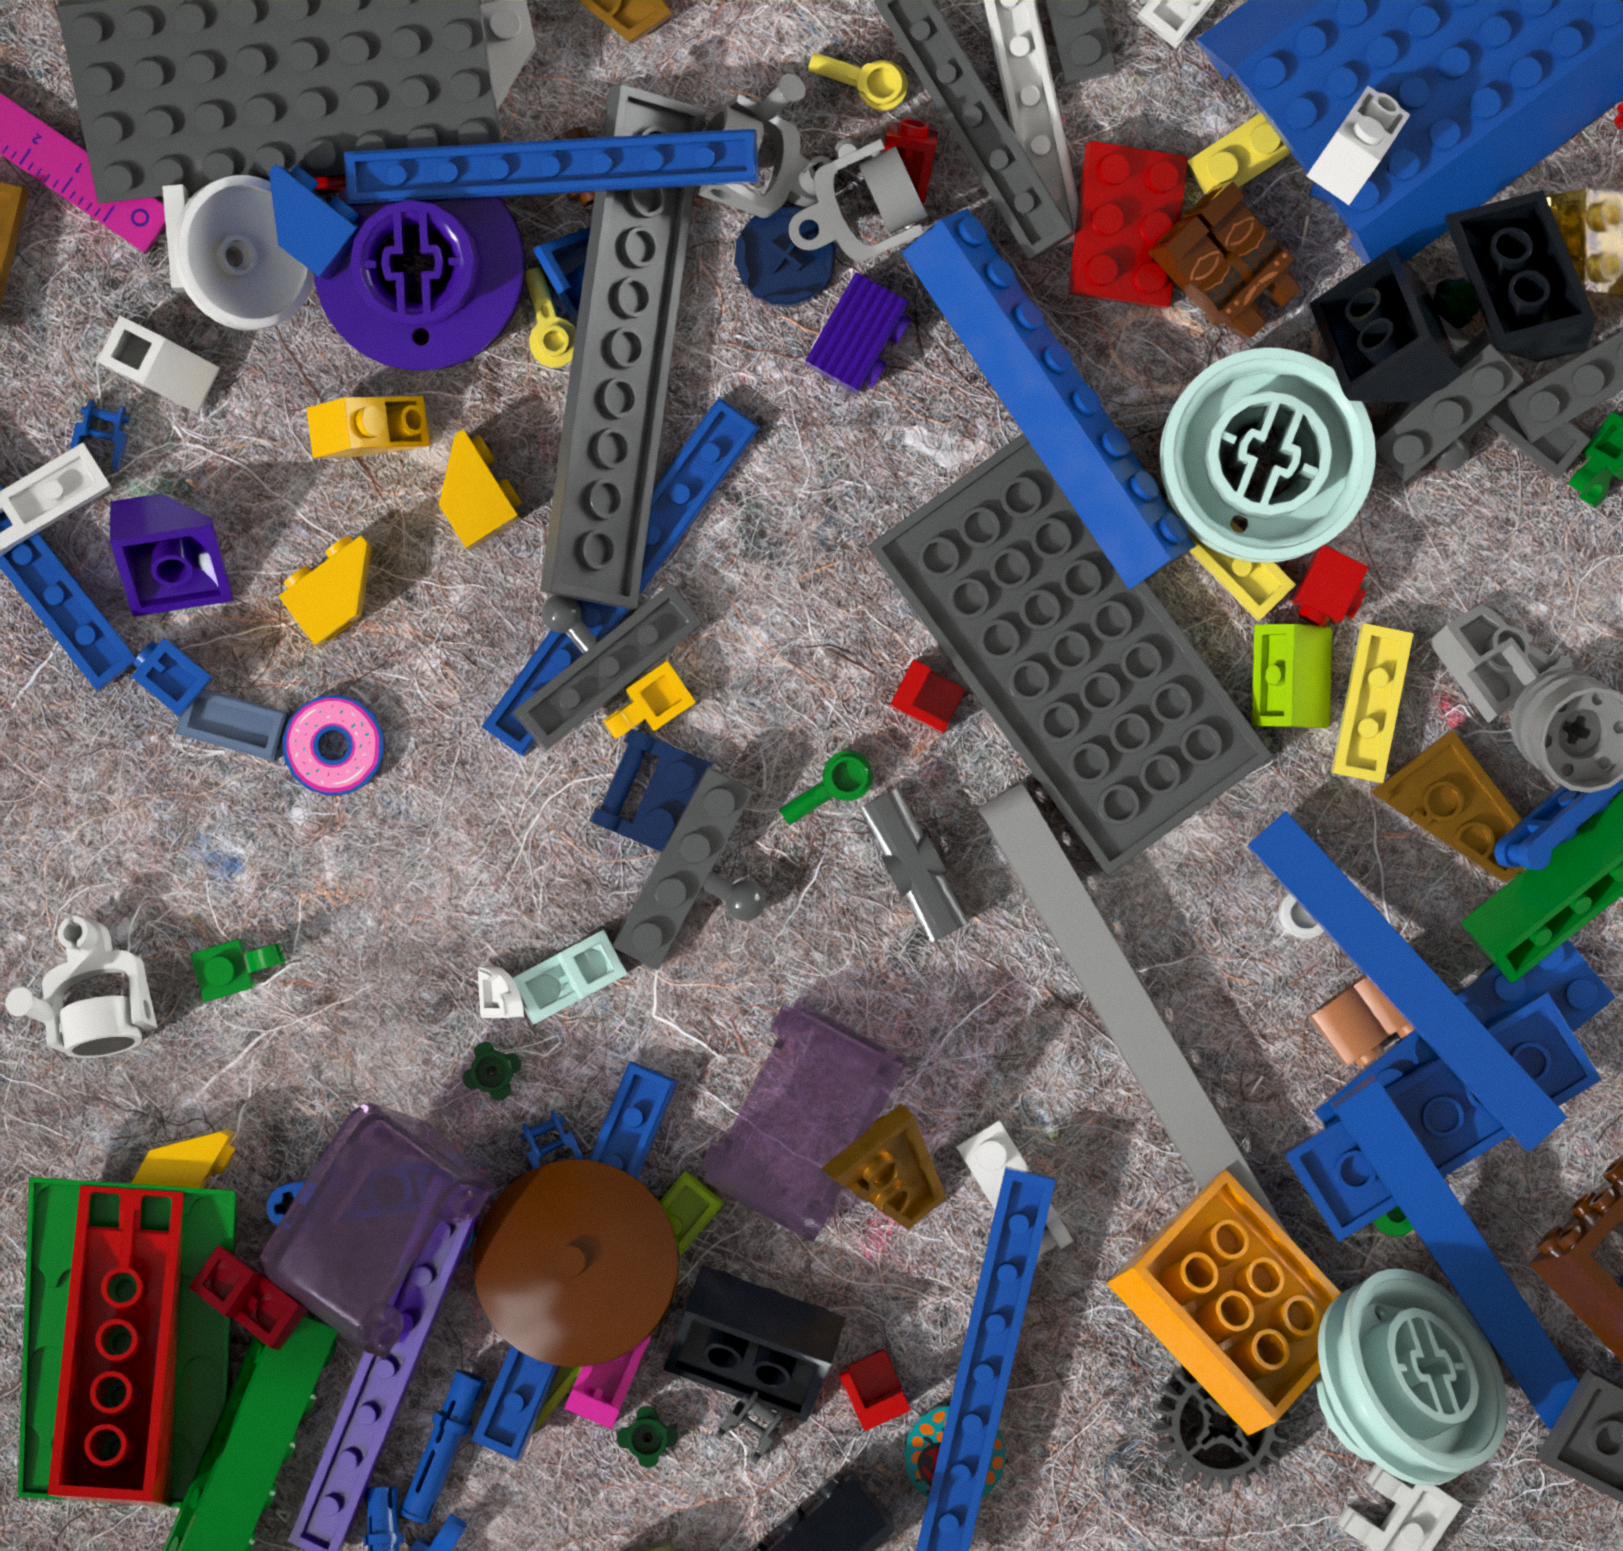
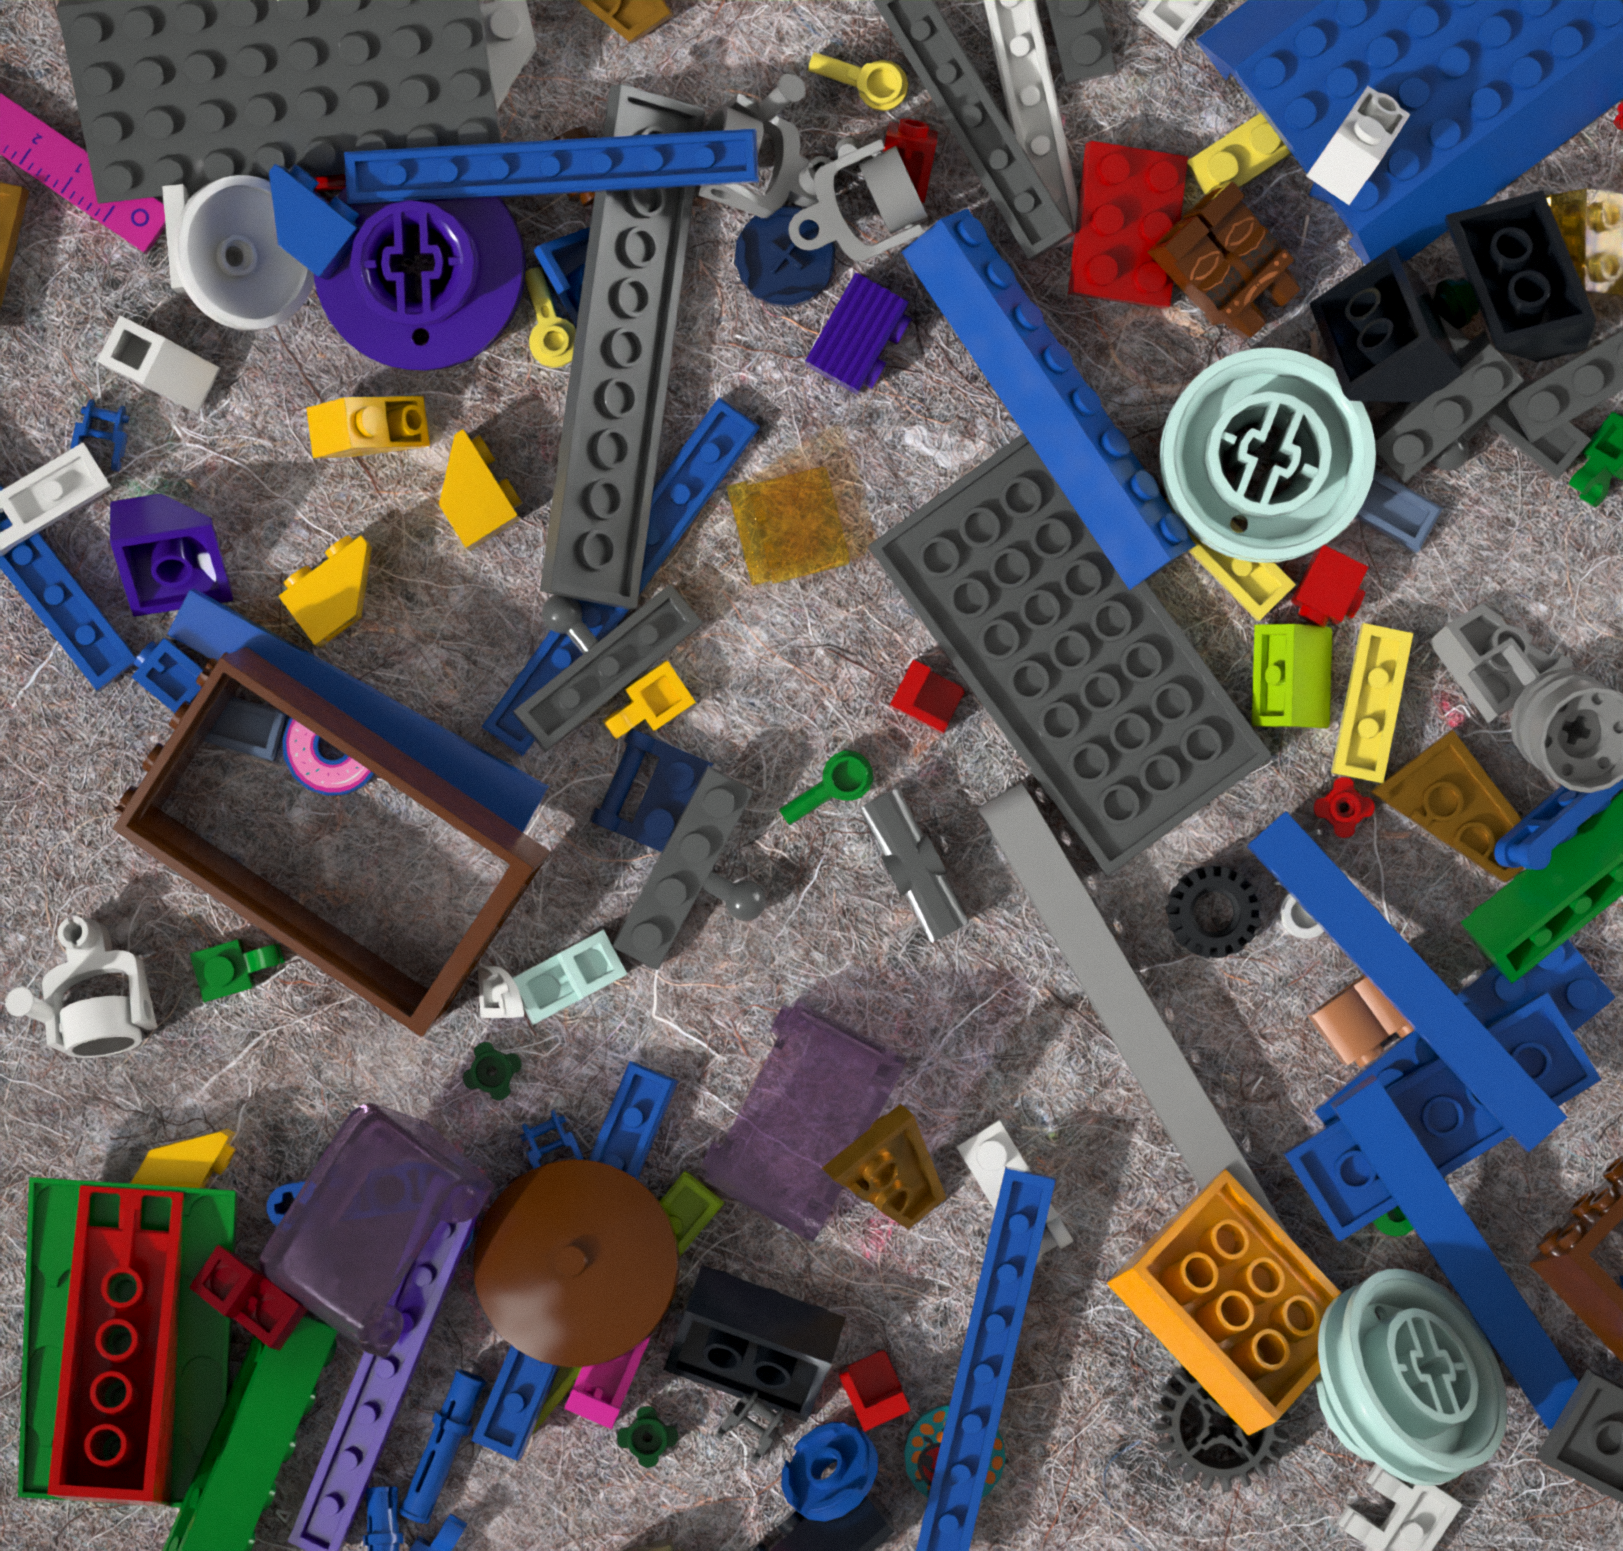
(274, 910): none -> reddish brown door
(490, 781): none -> blue tile
(788, 527): none -> clear yellow bracket
(845, 1487): none -> blue tile
(1244, 919): none -> black tyre
(1343, 792): none -> red plate
(1398, 512): none -> sand blue tile

